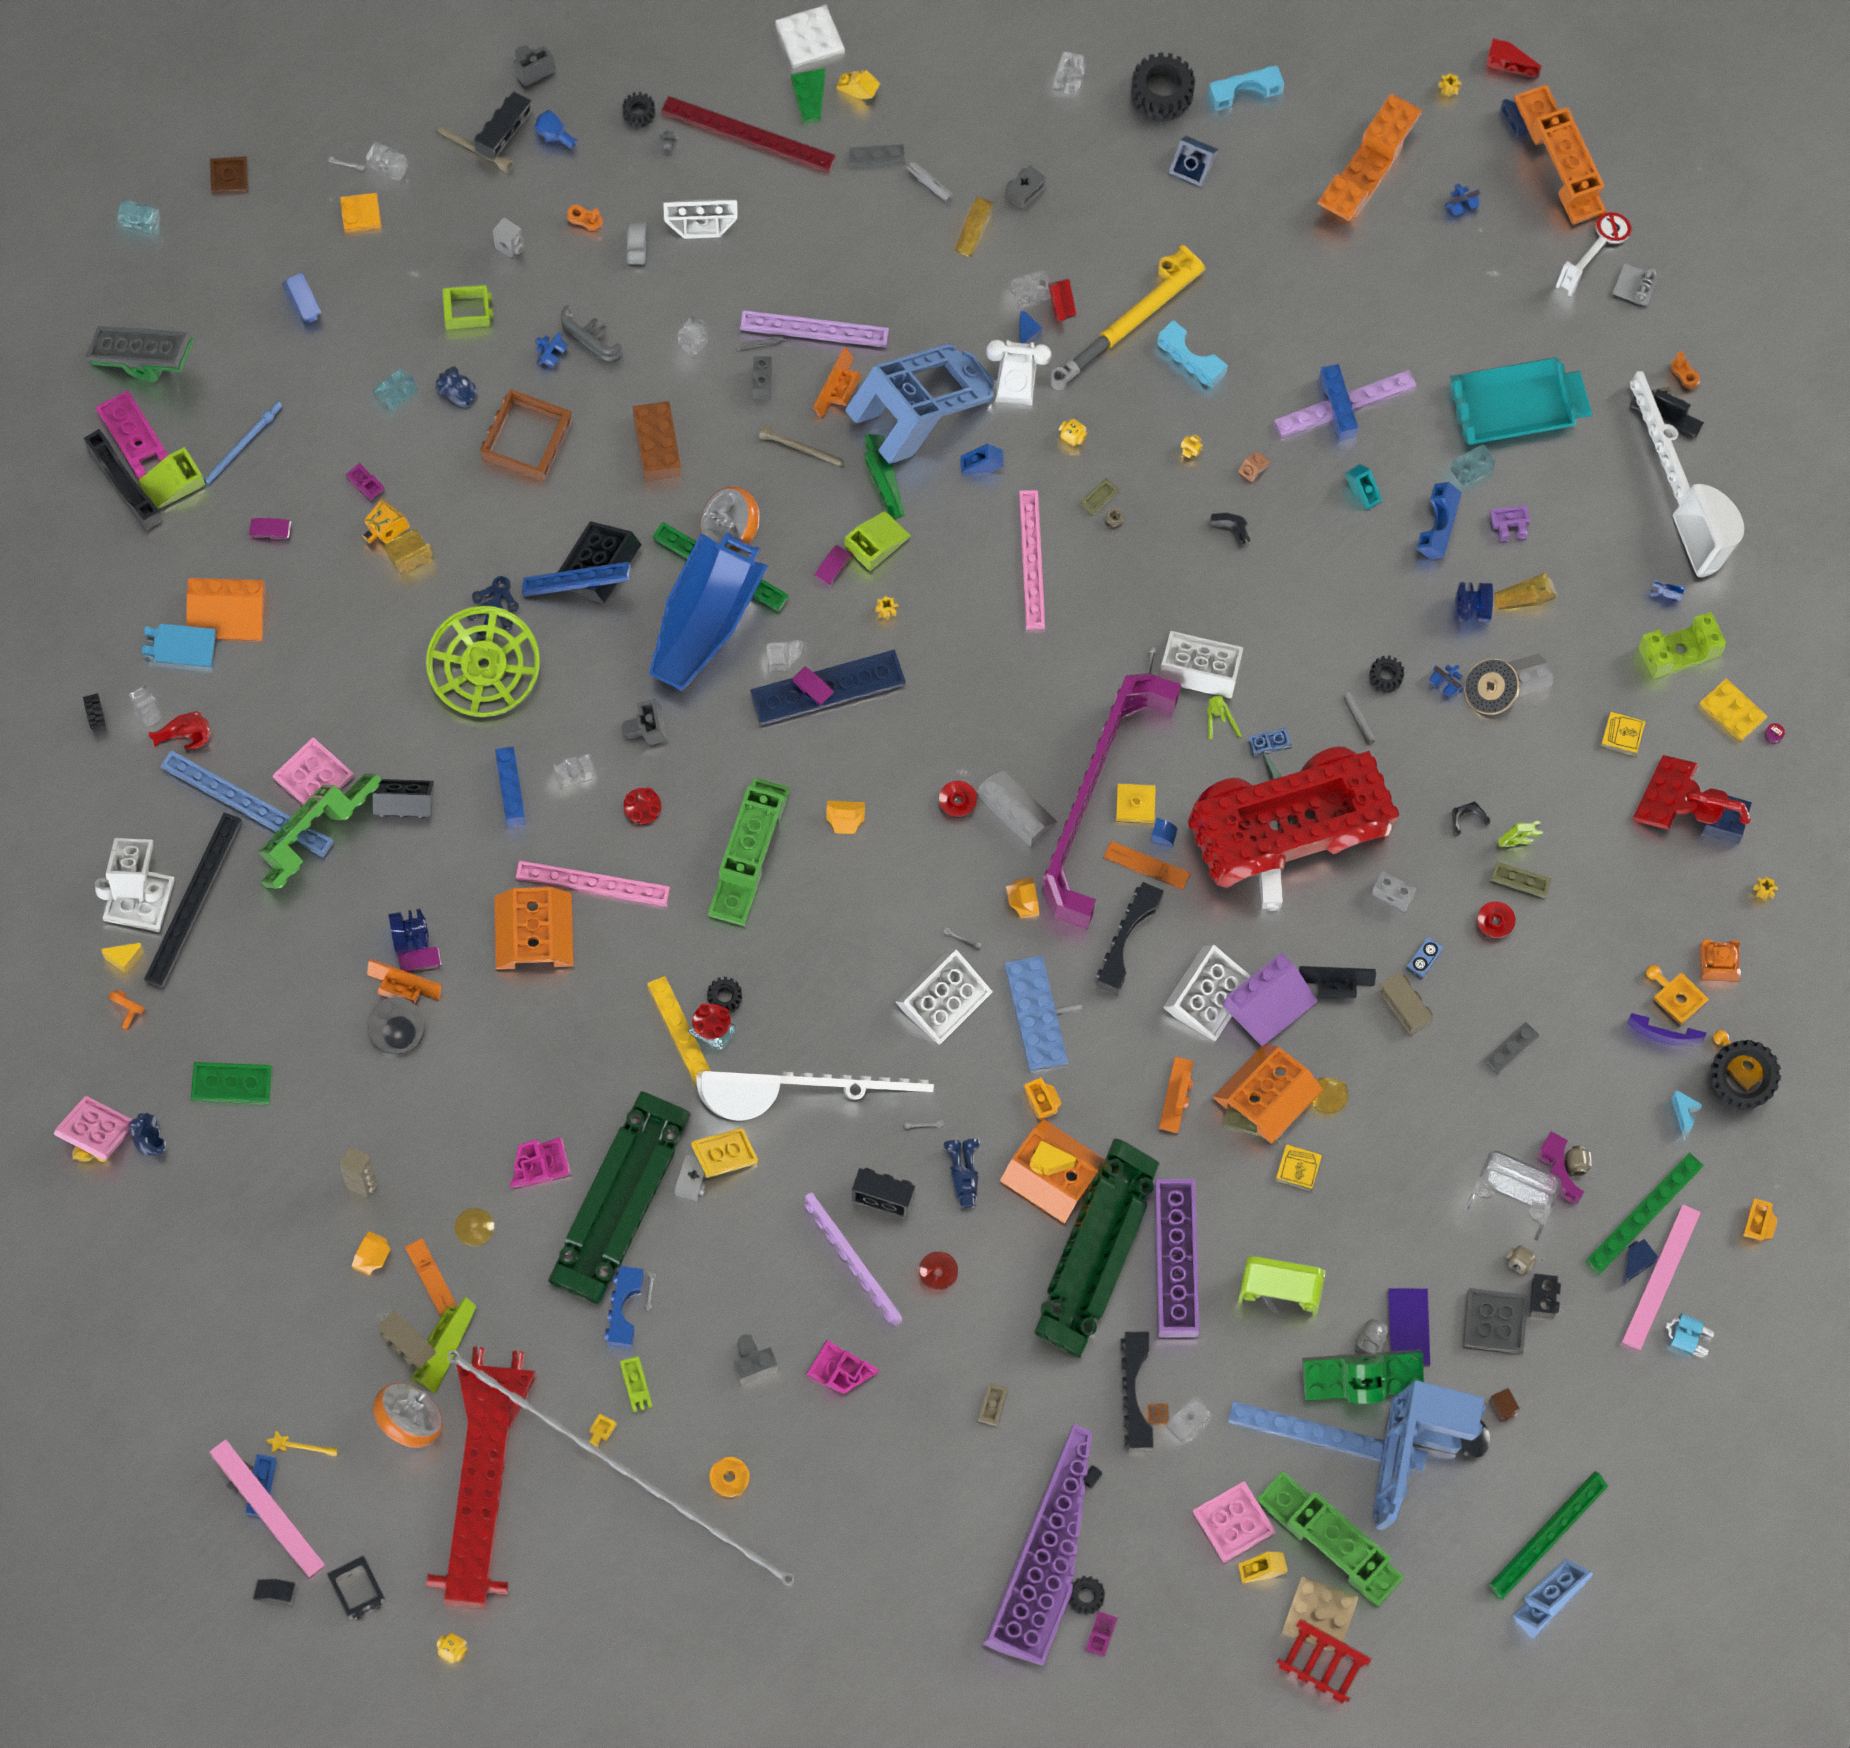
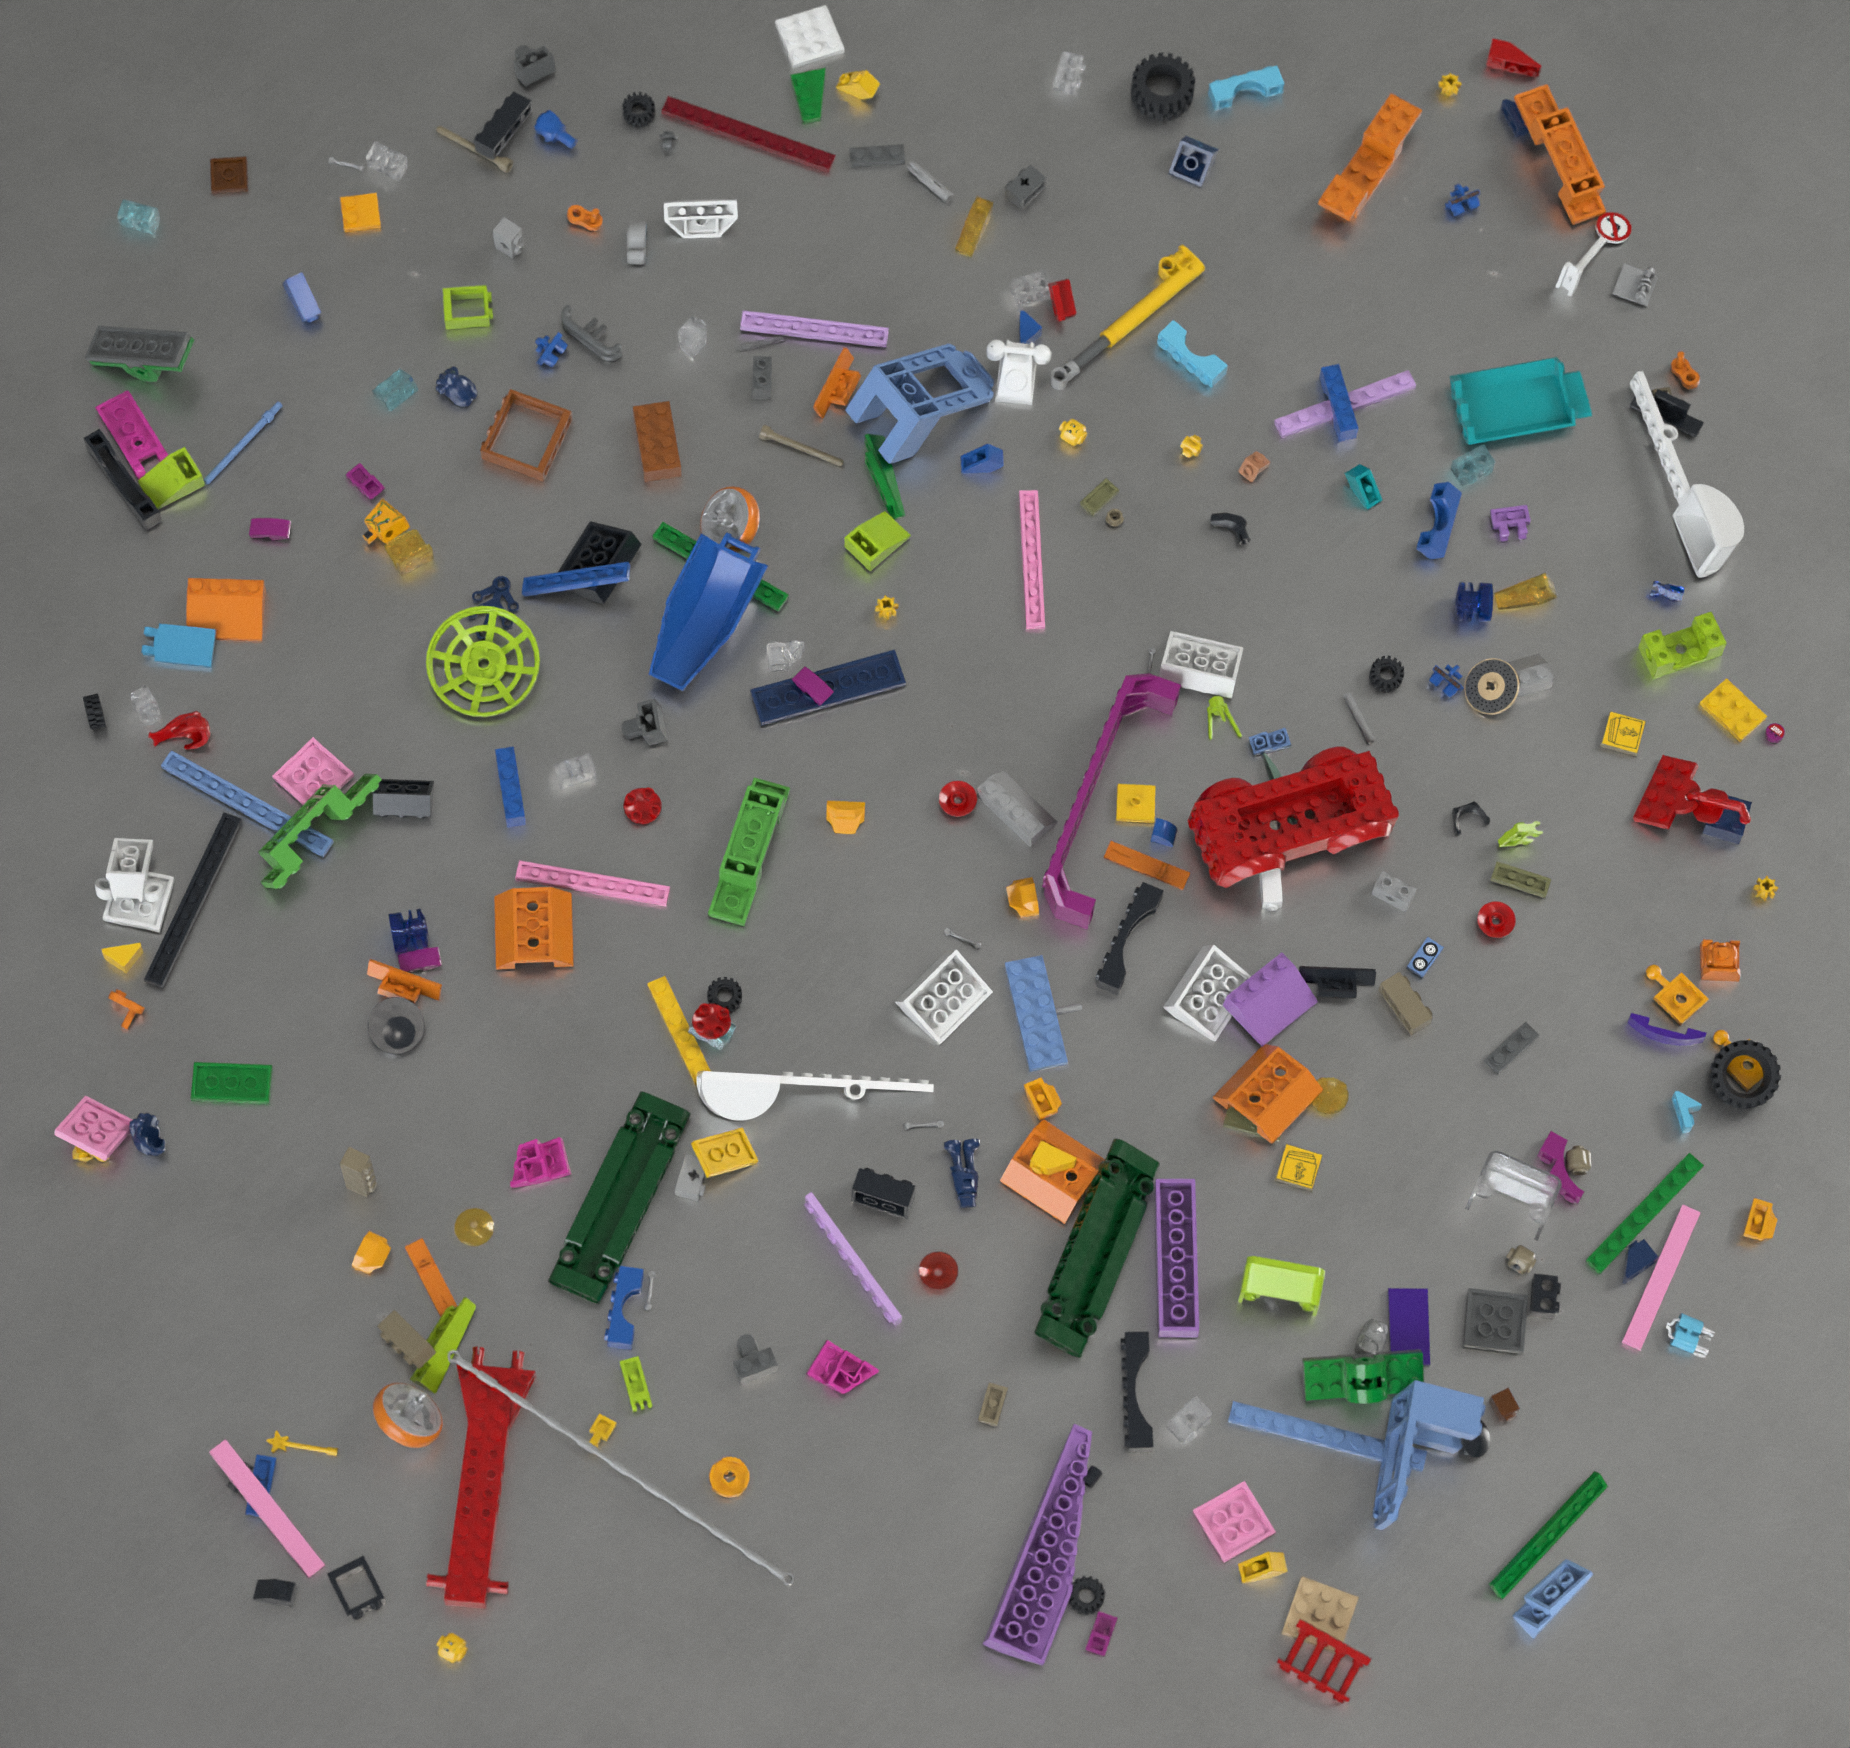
(832, 564): magenta slope -> none
(1158, 1414): clear orange tile -> none
(1176, 1095): orange bracket -> none
(1334, 1535): bright green bracket -> none

